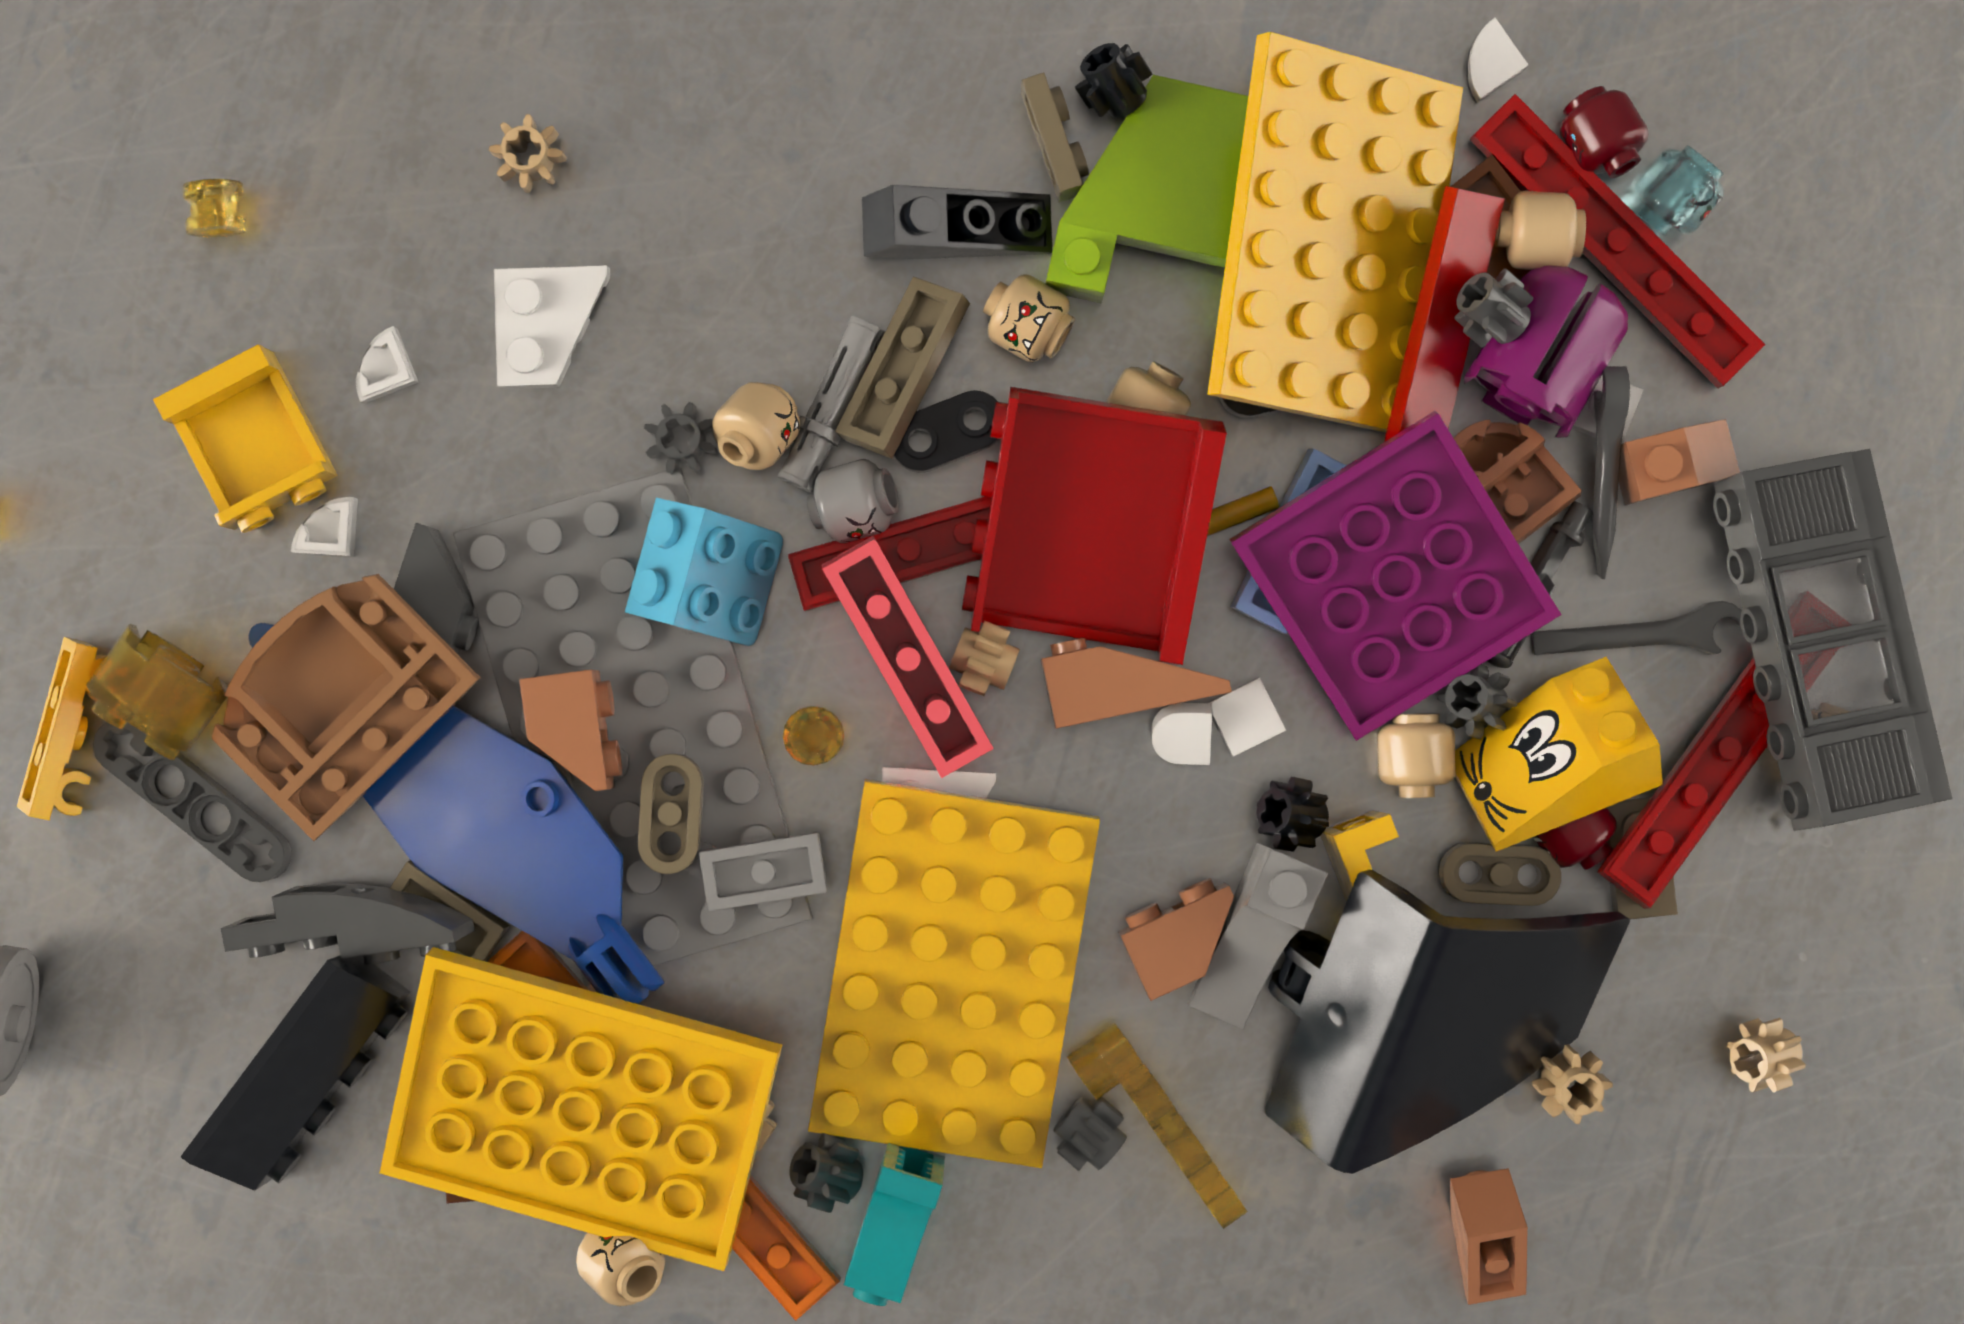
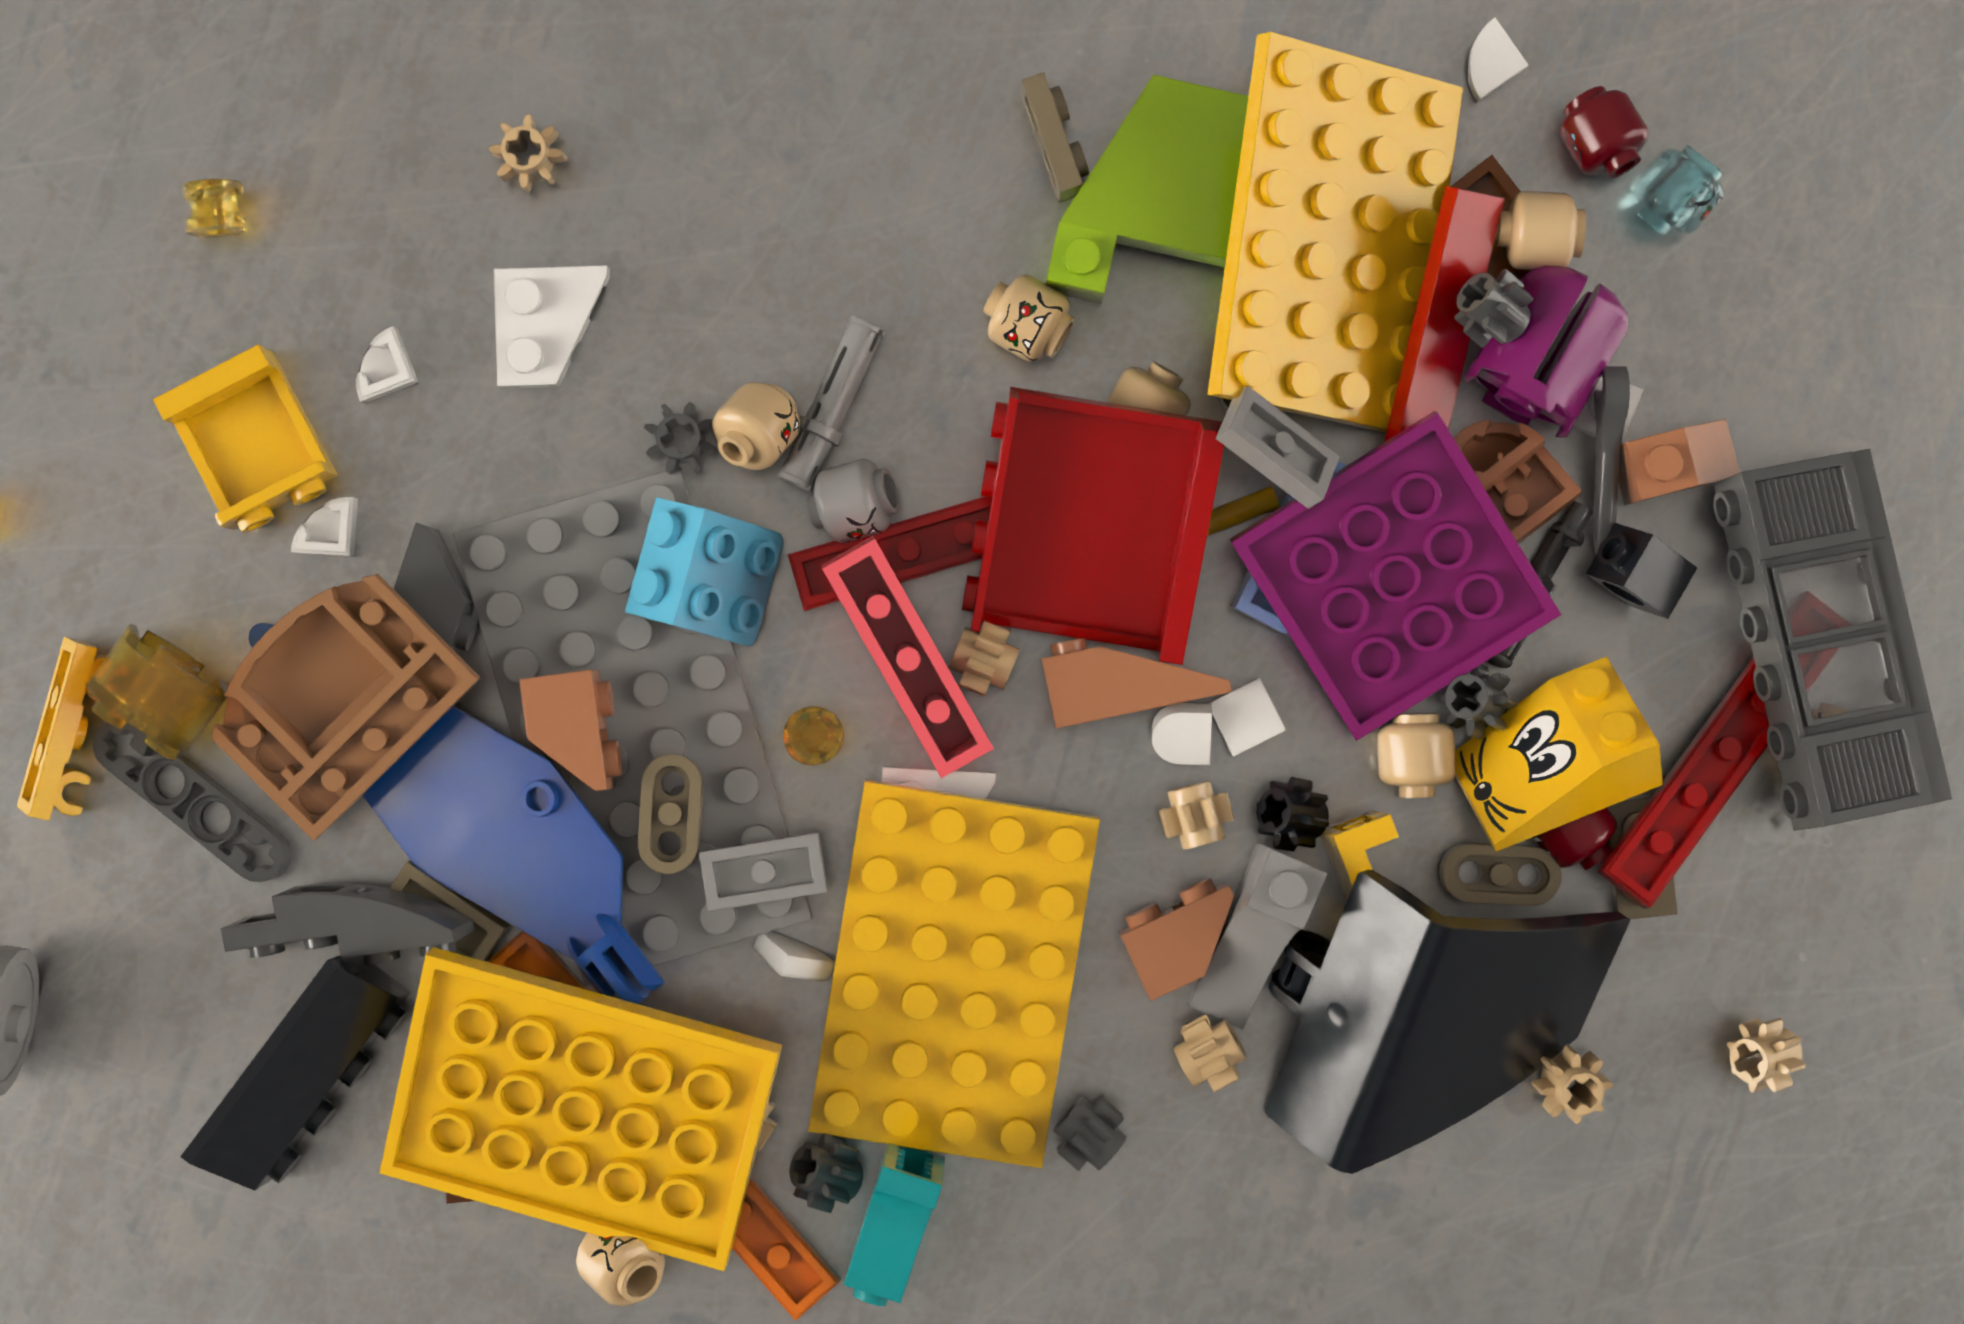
(793, 957): none -> white tile
(902, 367): dark tan plate -> none
(948, 432): black plate -> none
(954, 223): black slope -> none
(1112, 1060): clear yellow beam -> none
(1113, 80): black gear -> none
(1196, 814): none -> tan gear
(1210, 1053): none -> tan gear
(1278, 447): none -> light grey plate
(1489, 1235): nougat slope -> none
(1623, 245): red plate -> none
(1641, 570): none -> black brick
(1688, 630): dark grey piece -> none

